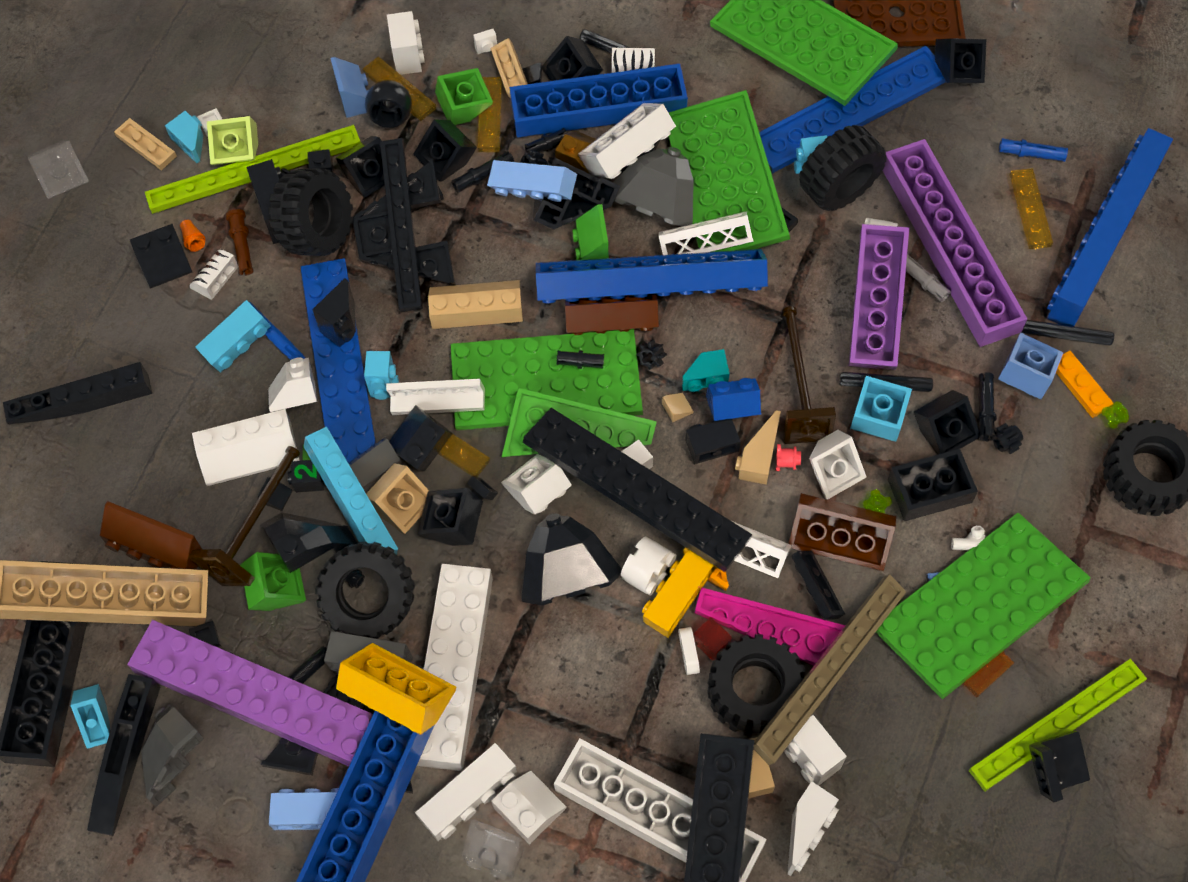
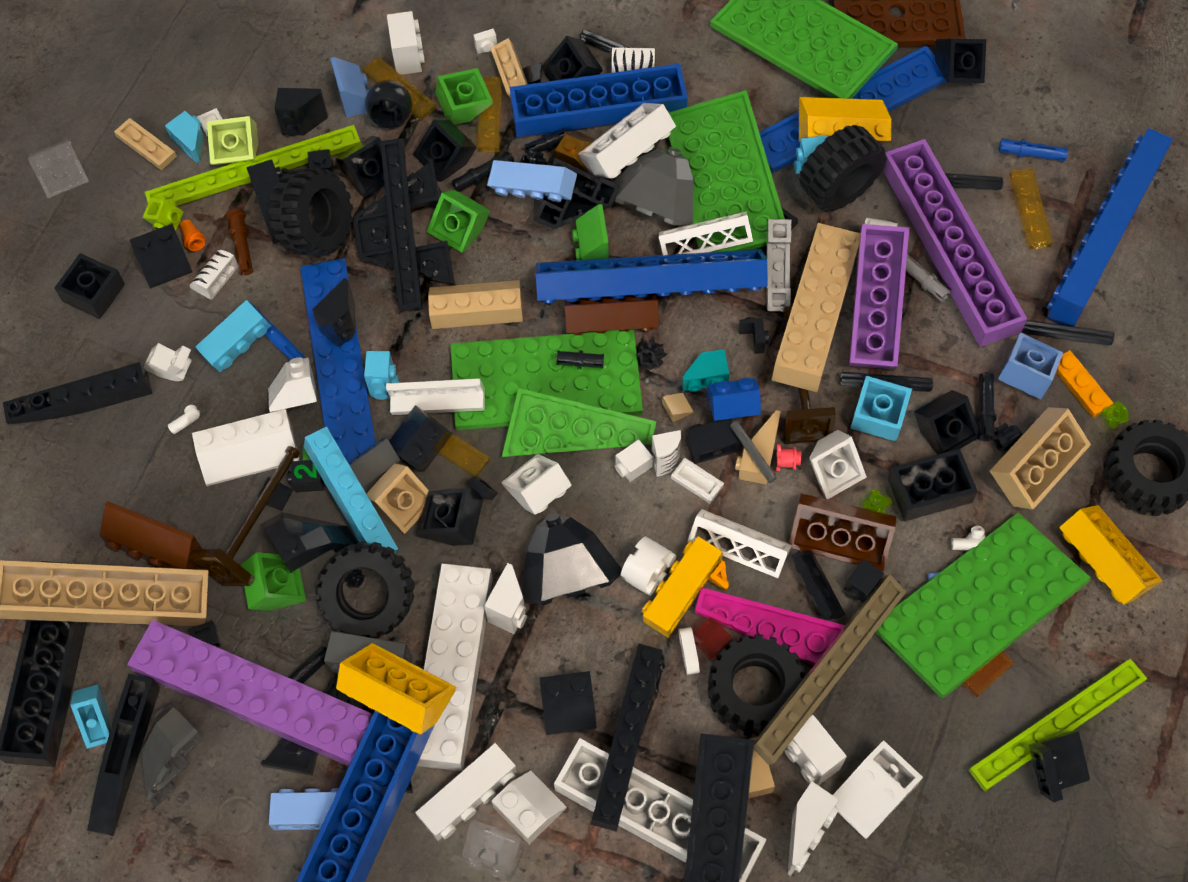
(89, 285): none -> black brick
(162, 213): none -> lime brick
(168, 363): none -> white brick
(190, 416): none -> white arm
(299, 110): none -> black slope
(457, 220): none -> bright green slope
(506, 603): none -> white slope
(568, 703): none -> black slope
(626, 738): none -> black plate
(638, 489): black plate -> none
(666, 451): none -> white brick
(697, 480): none -> white tile
(753, 452): none -> dark grey bar
(756, 327): none -> black bracket
(778, 264): none -> light grey slope
(816, 308): none -> tan brick
(828, 115): none -> yellow slope
(863, 581): none -> black brick
(875, 789): none -> white slope
(975, 181): none -> black axle
(1040, 458): none -> tan brick
(1109, 554): none -> yellow slope

